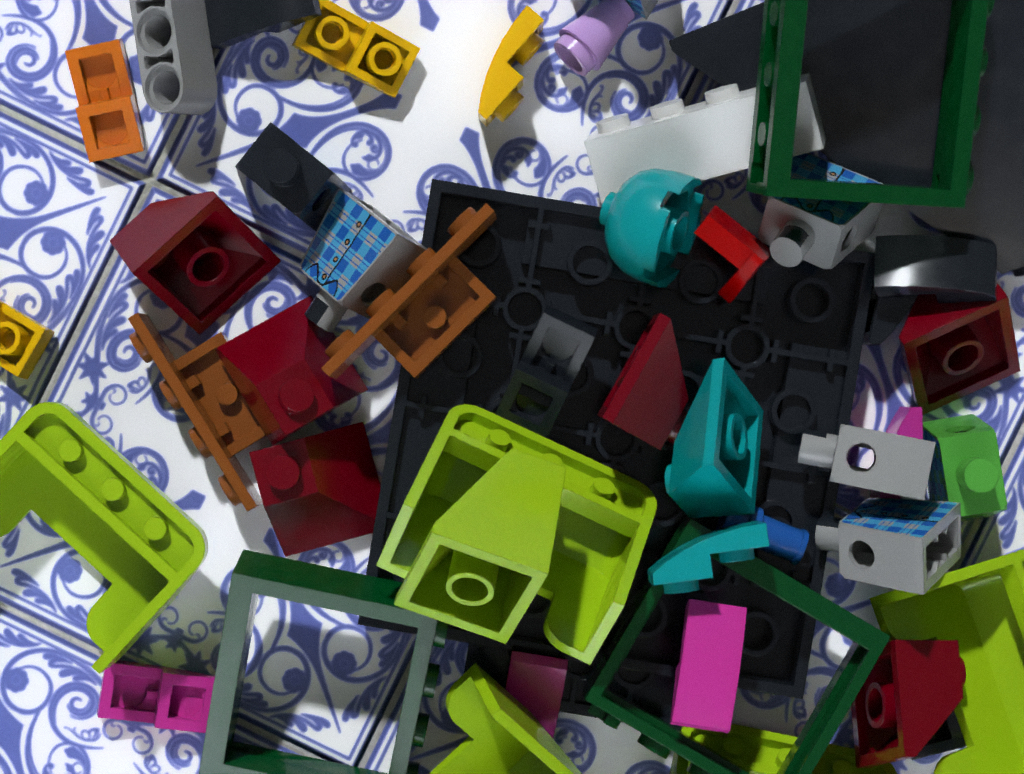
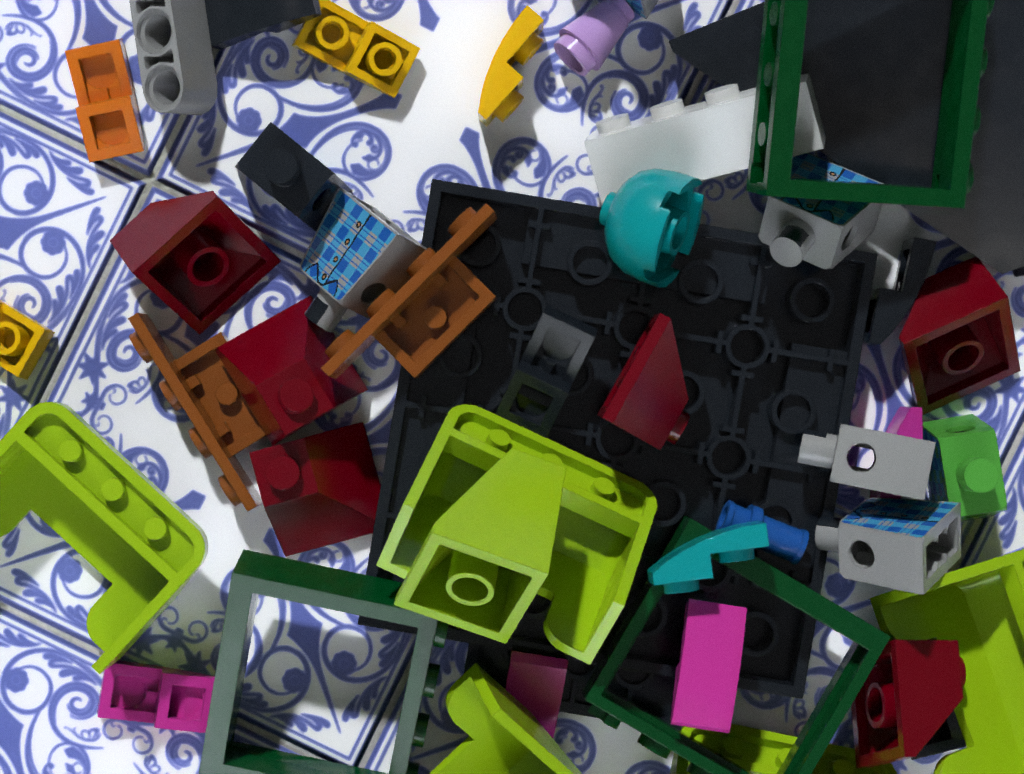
(717, 448): teal slope -> none
(736, 246): red tile -> none
(936, 265): black slope -> none

